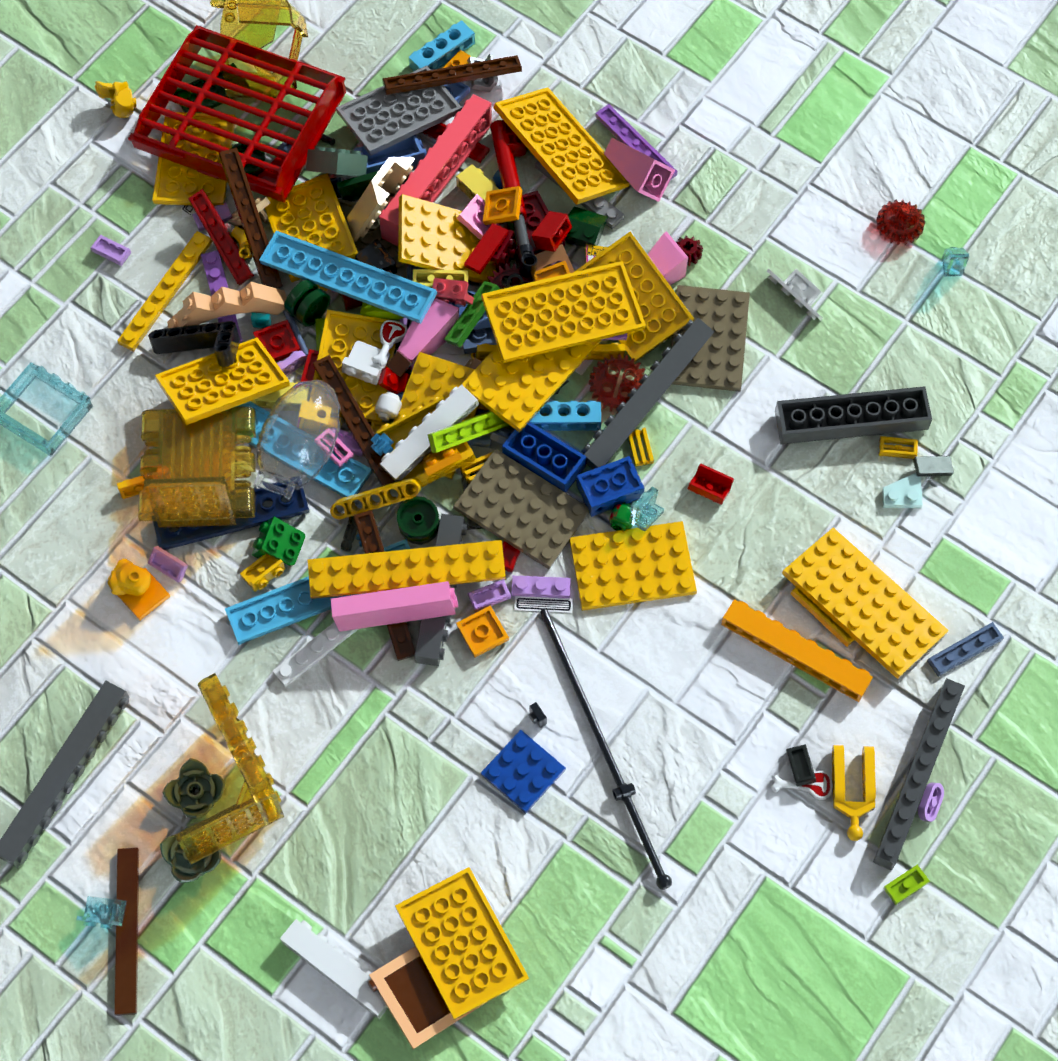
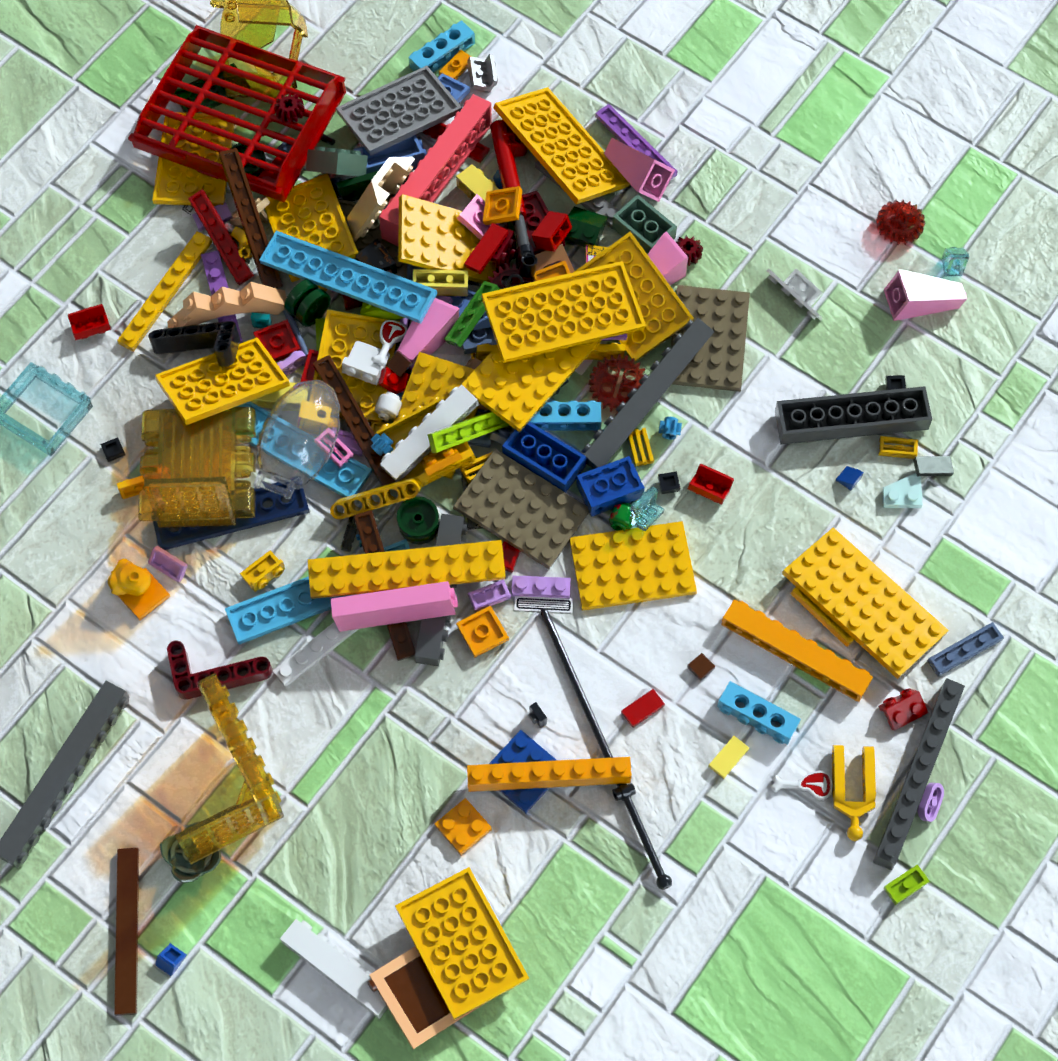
(89, 322): none -> red bracket
(104, 912): clear light blue bracket -> none
(110, 250): lavender plate -> none
(113, 449): none -> black tile
(120, 96): yellow head -> none
(170, 959): none -> blue slope
(192, 776): sand green brick -> none
(231, 670): none -> dark red beam
(278, 541): green bracket -> none
(289, 108): none -> dark red gear
(452, 75): reddish brown tile -> none
(452, 291): coral bracket -> none
(463, 826): none -> light orange plate
(549, 774): none -> light orange brick
(642, 708): none -> red tile
(643, 222): none -> sand green brick
(669, 482): none -> black plate
(670, 428): none -> dark azure gear
(701, 666): none -> reddish brown tile
(728, 757): none -> light yellow tile
(753, 703): none -> medium azure brick
(801, 765): pearl dark grey tile -> none
(849, 477): none -> blue slope
(895, 382): none -> black plate
(903, 708): none -> red bracket
(919, 295): none -> bright pink slope

